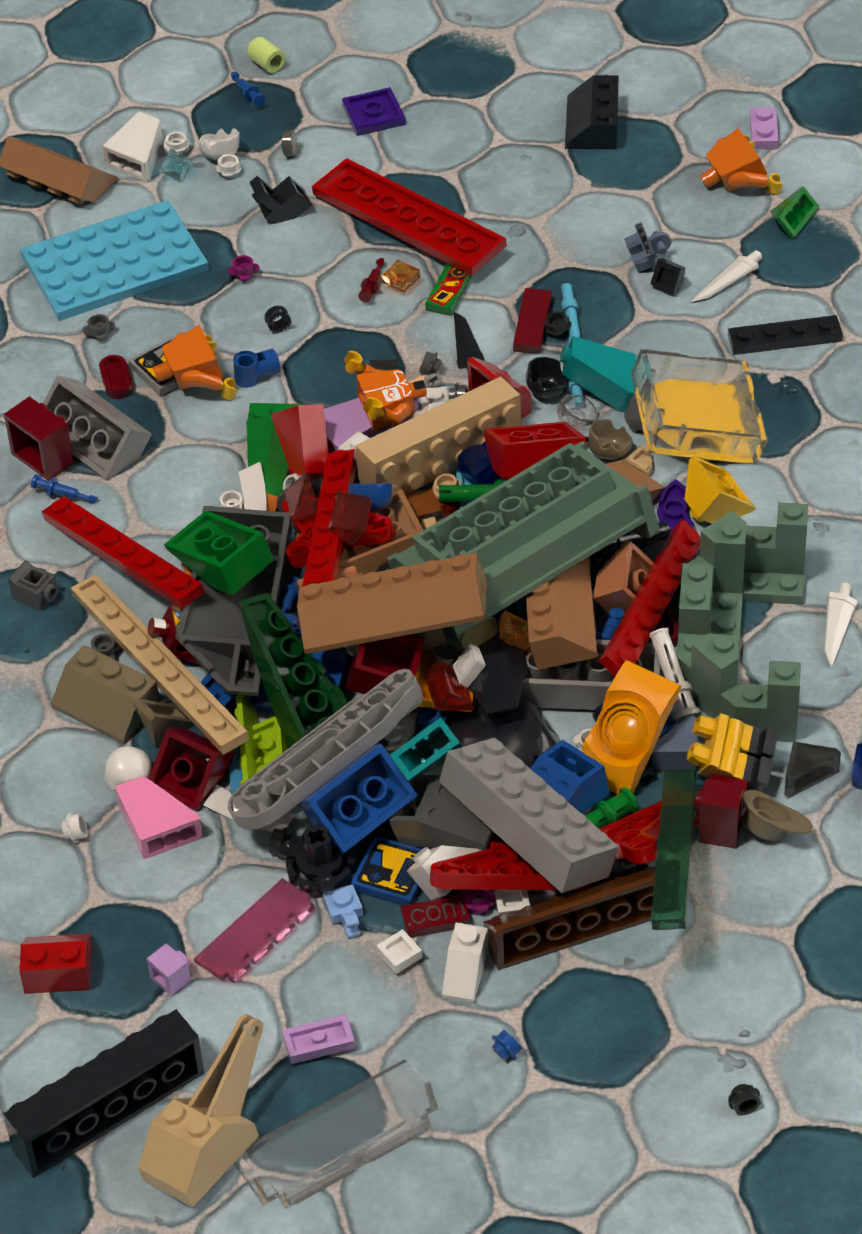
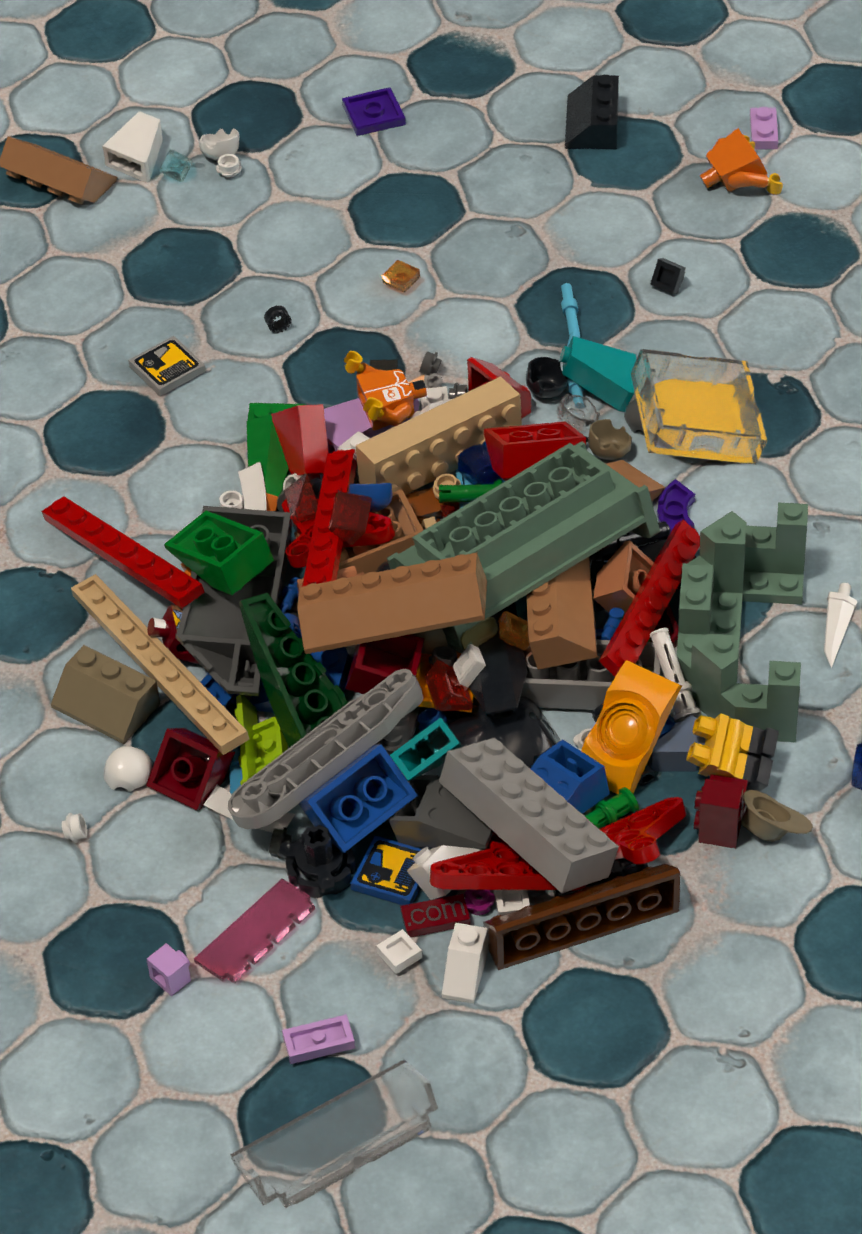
(33, 586): dark grey window -> none
(39, 438): dark red piece -> none
(55, 963): red slope -> none
(56, 488): blue piece -> none
(97, 430): light grey slope -> none
(99, 327): dark grey plate -> none
(104, 1093): black brick -> none
(105, 644): dark grey plate -> none
(114, 260): medium azure plate -> none
(116, 377): dark red tile -> none
(156, 817): bright pink slope -> none
(159, 717): dark tan slope -> none
(177, 142): white plate -> none
(193, 363): orange torso -> none
(204, 1135): tan slope -> none
(243, 268): magenta plate -> none
(250, 92): blue piece -> none
(252, 366): blue piece -> none
(266, 54): yellowish green brick -> none
(283, 202): black brick -> none
(289, 143): dark grey tile -> none
(344, 907): light blue plate -> none
(370, 285): dark red piece -> none
(409, 216): red plate -> none
(447, 290): tile -> none
(465, 342): black bar -> none
(505, 1046): blue plate -> none
(531, 320): dark red tile -> none
(557, 324): pearl dark grey plate -> none
(641, 460): tan tile -> none
(657, 243): sand blue hips -> none
(674, 850): clear green tile -> none
(713, 492): yellow slope -> none
(735, 271): white bar -> none
(744, 1099): pearl dark grey plate -> none
(785, 335): black plate -> none
(795, 211): green slope -> none
(809, 766): clear smoke slope -> none

